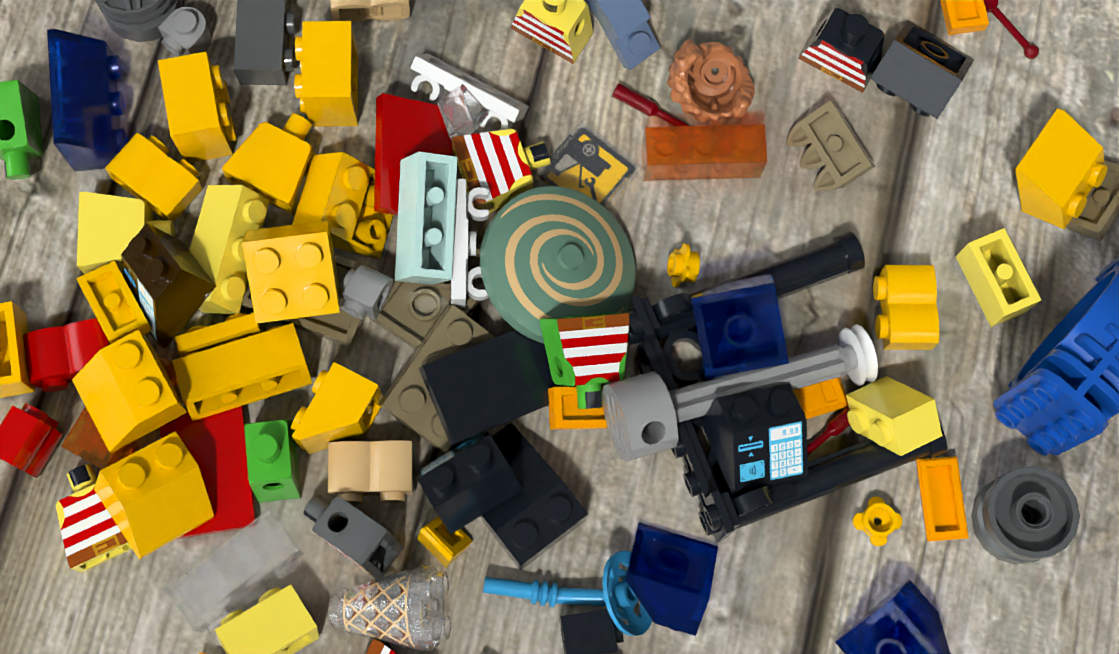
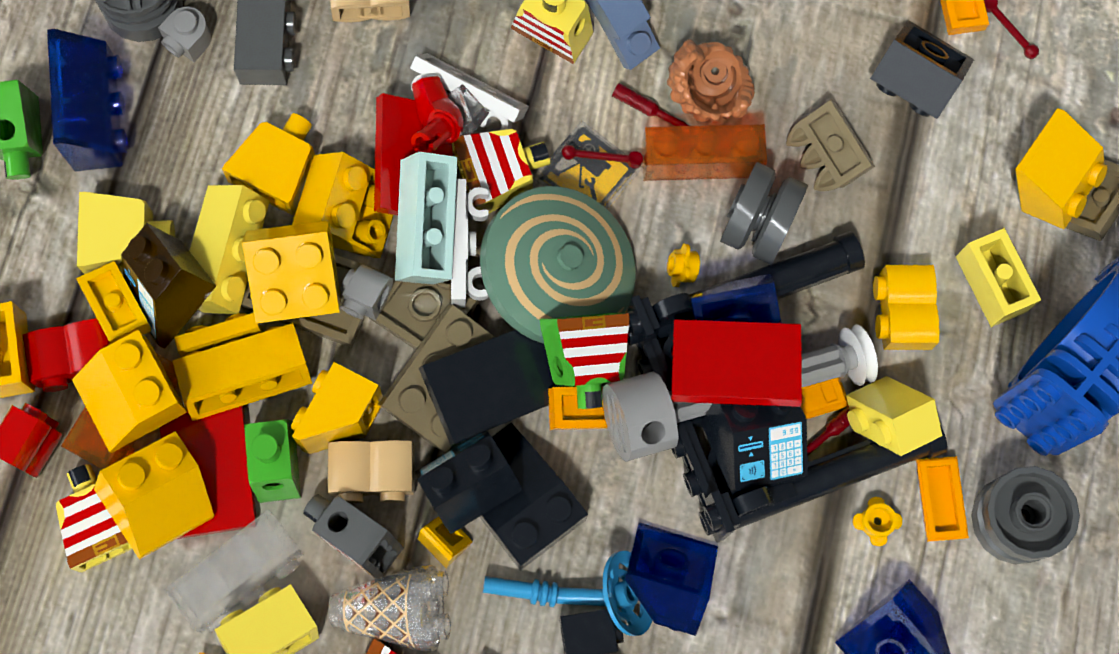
(154, 177): yellow brick -> none
(197, 107): yellow brick -> none
(327, 73): yellow brick -> none
(437, 113): none -> red arm
(633, 160): none -> dark red hinge
(737, 363): none -> red tile
(764, 213): none -> dark grey wheel
(845, 48): black torso -> none

